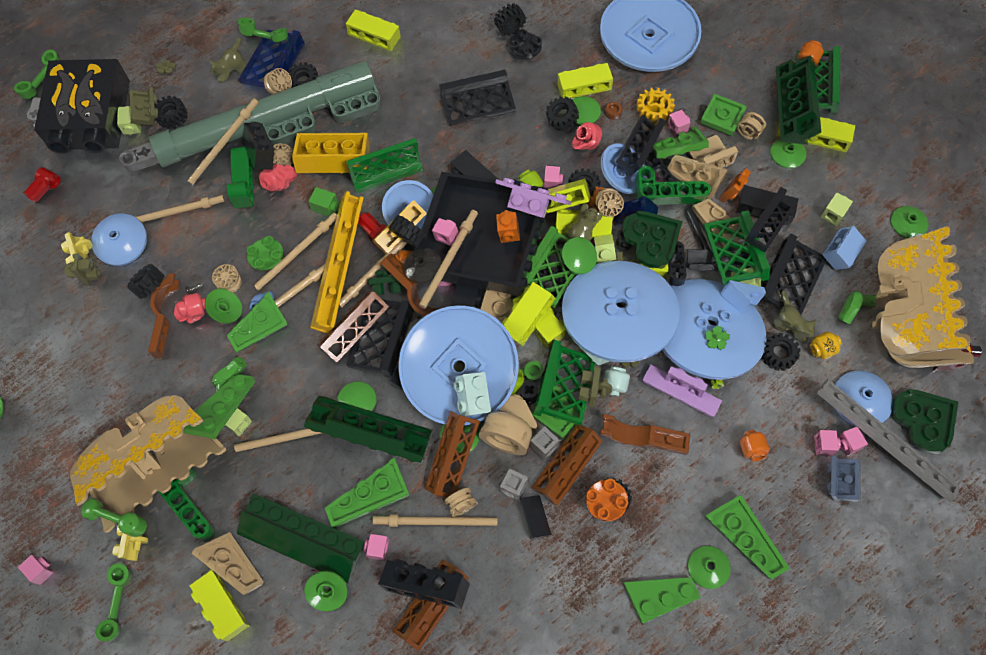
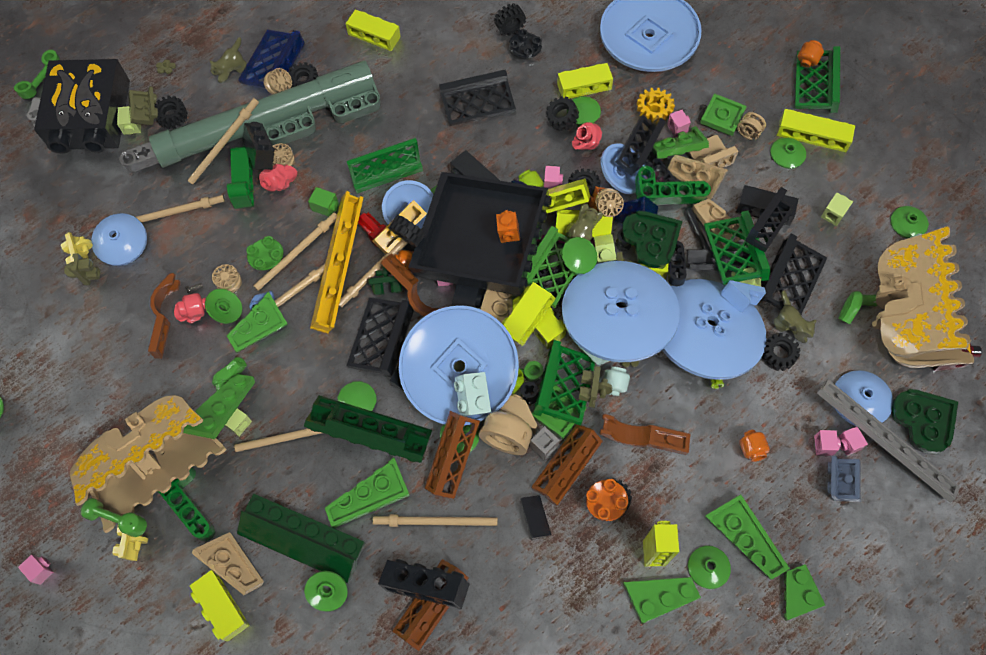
(43, 182): red piece -> none
(110, 629): bright green piece -> none
(145, 281): black tyre -> none
(248, 28): bright green piece -> none
(328, 151): yellow brick -> none
(347, 321): fence -> none
(376, 547): bright pink plate -> none
(422, 272): clear smoke dish -> none
(445, 231): bright pink plate -> none
(461, 502): tan wheel -> none
(465, 229): tan bar -> none
(513, 484): light grey brick -> none
(529, 200): lavender bracket -> none
(613, 110): dark orange tile -> none
(660, 544): none -> neon yellow brick
(683, 388): lavender bracket -> none
(717, 338): bright green plant -> none
(735, 186): orange wing -> none
(798, 101): dark green slope -> none
(800, 593): none -> bright green wing
(825, 345): yellow head -> none
(844, 248): light blue brick -> none

